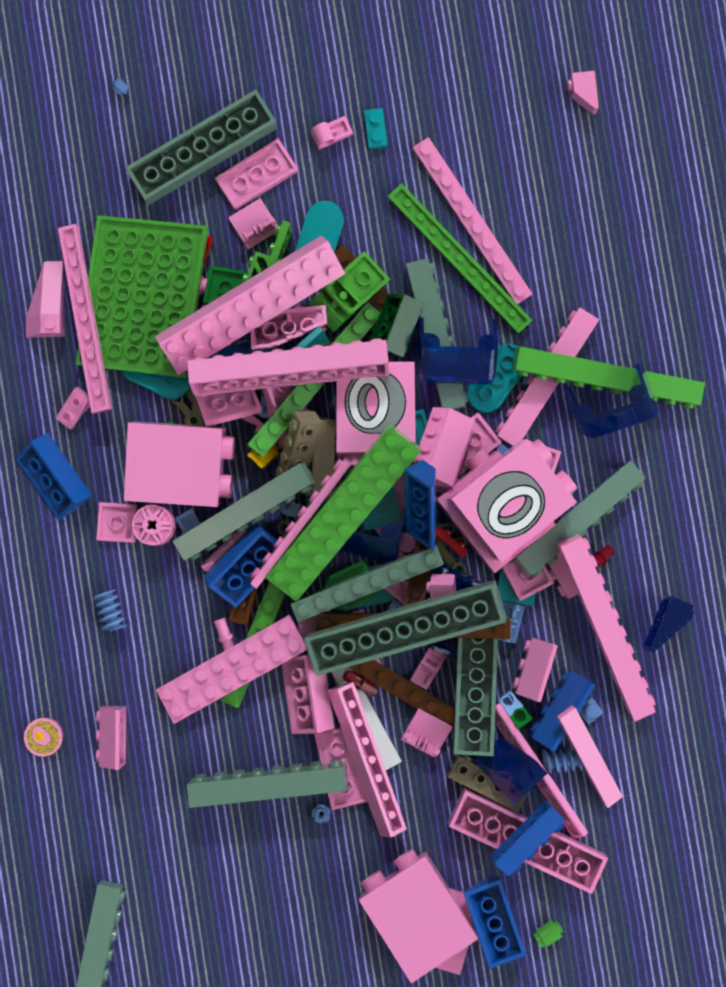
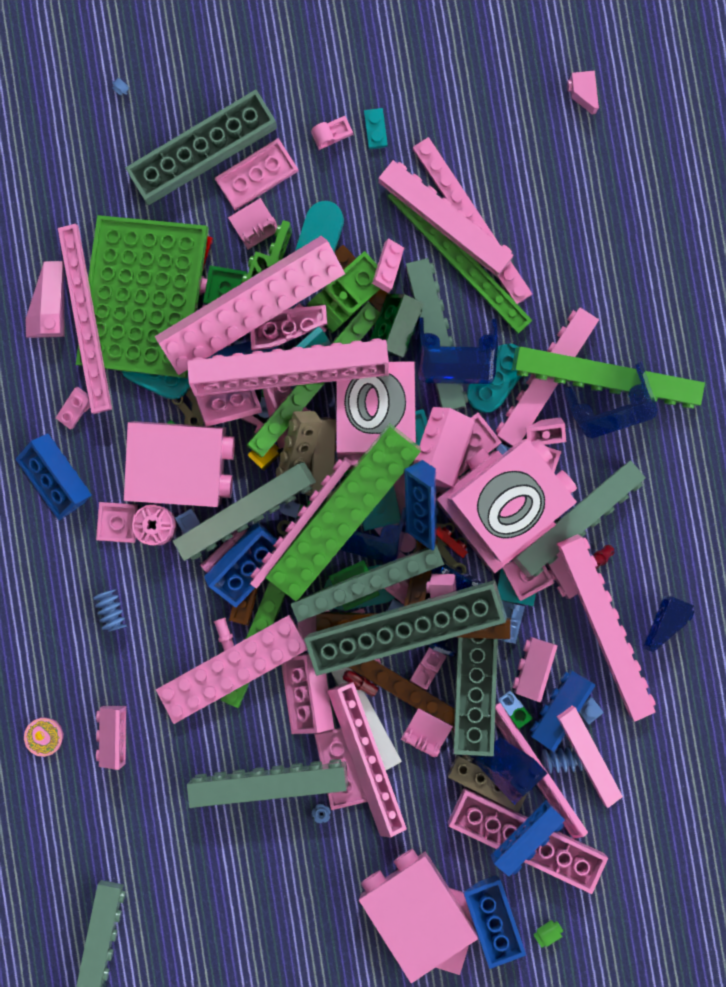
(388, 265): none -> bright pink plate
(445, 218): none -> bright pink brick
(547, 431): none -> bright pink slope

